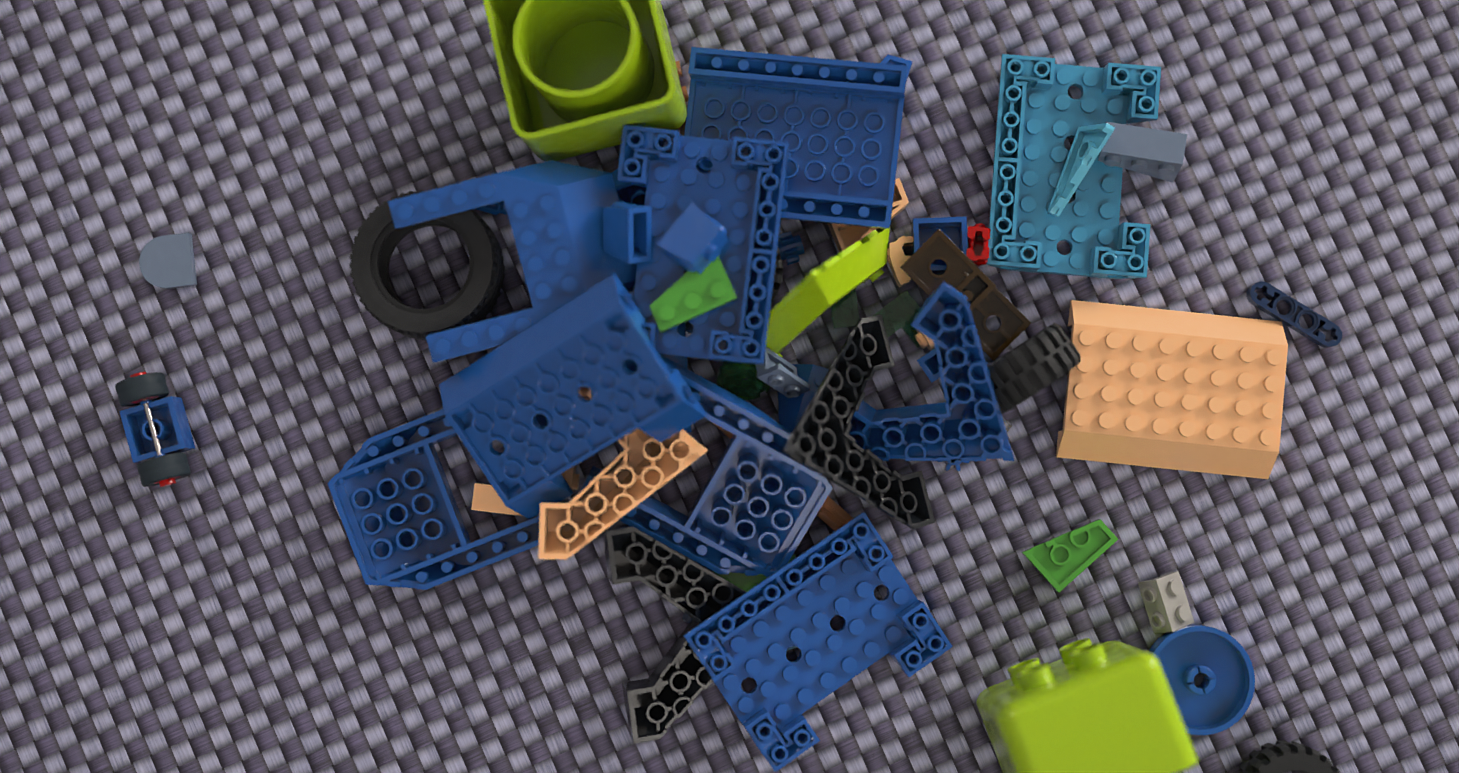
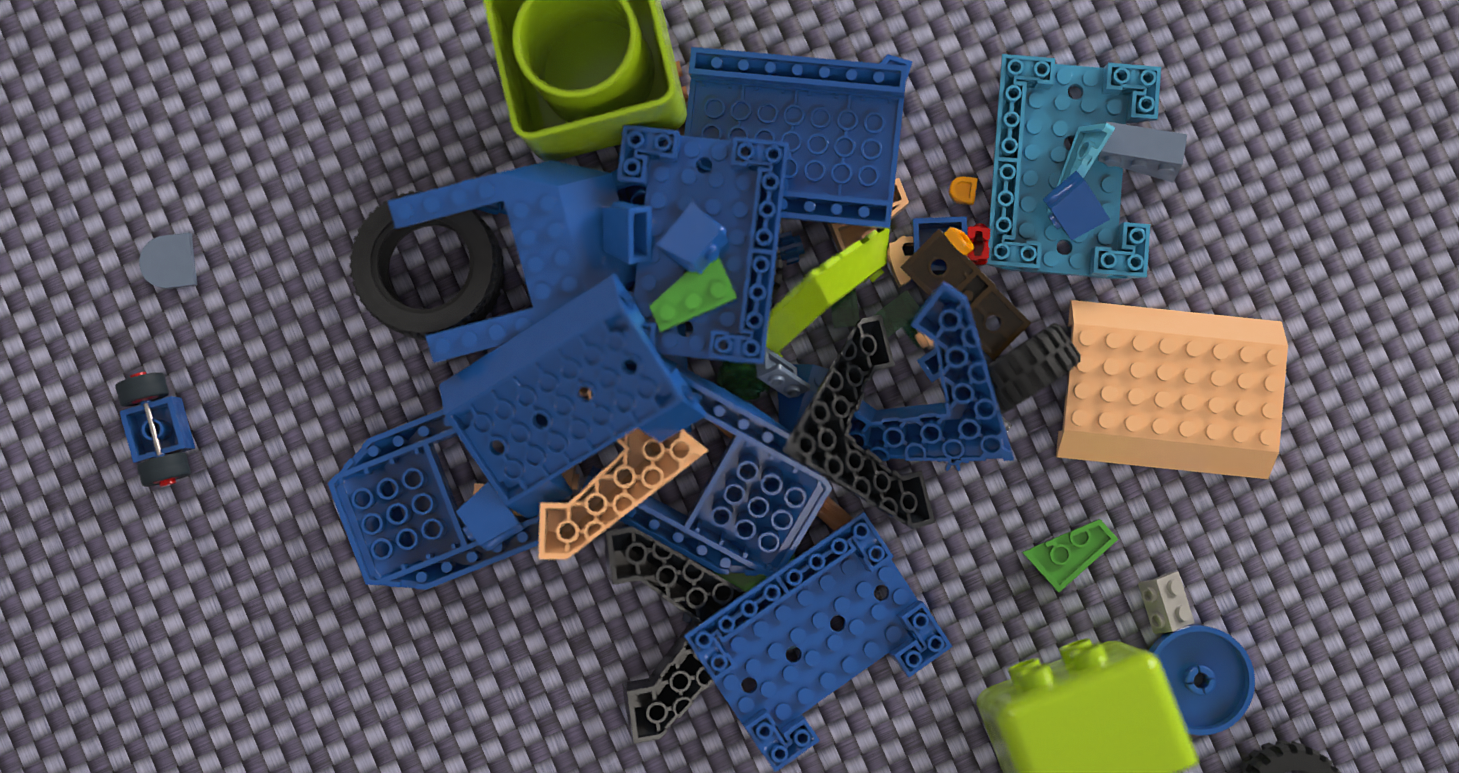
(488, 518): none -> blue torso
(959, 240): none -> light orange tile
(963, 190): none -> light orange tile
(1075, 207): none -> blue torso
(1296, 309): dark blue beam -> none

